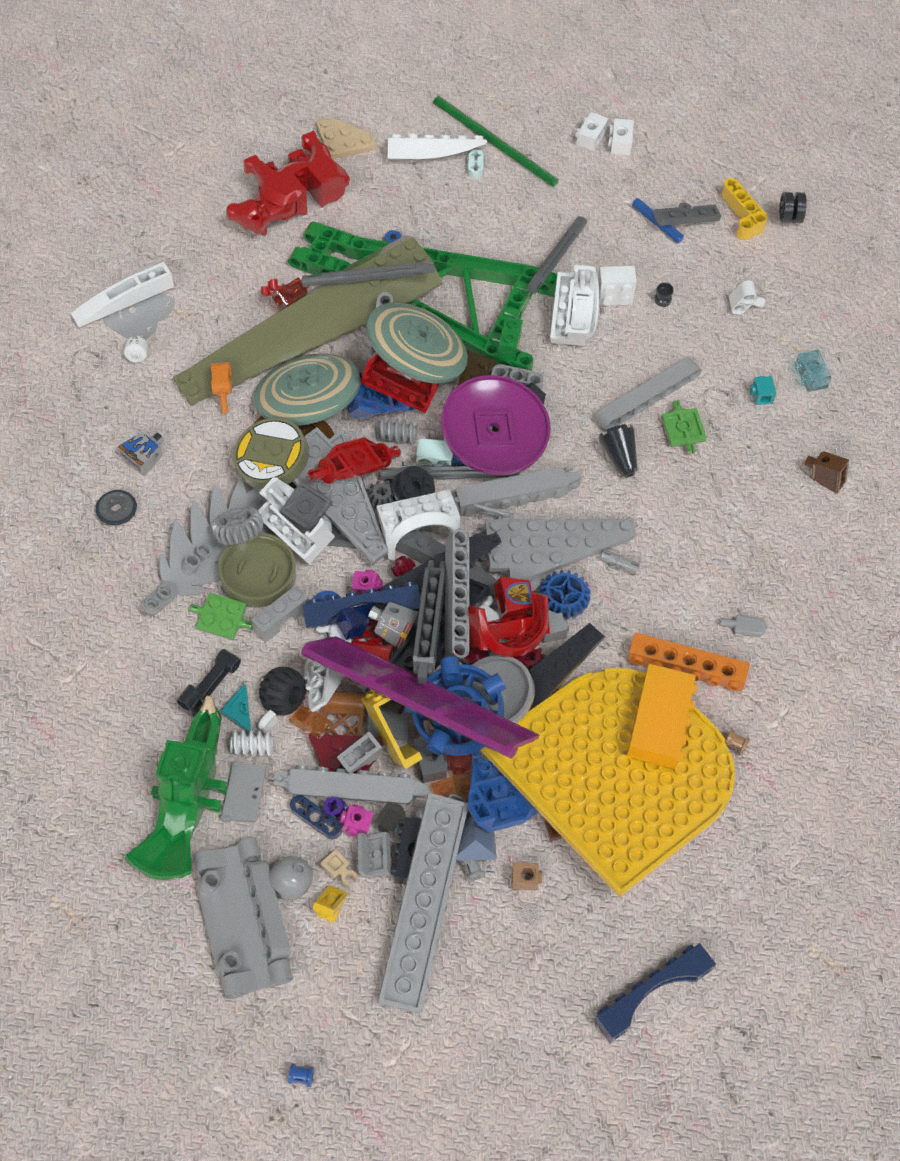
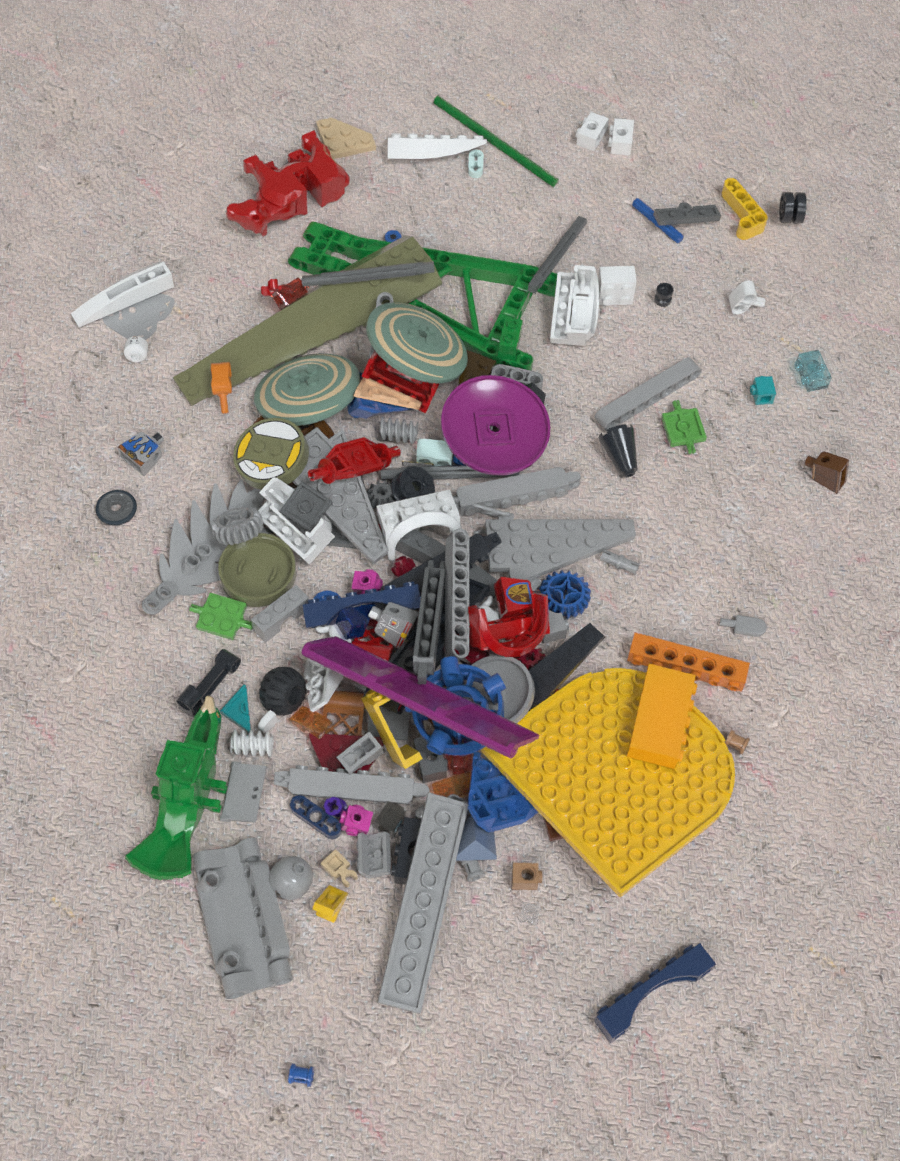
(377, 392): none -> light nougat wing

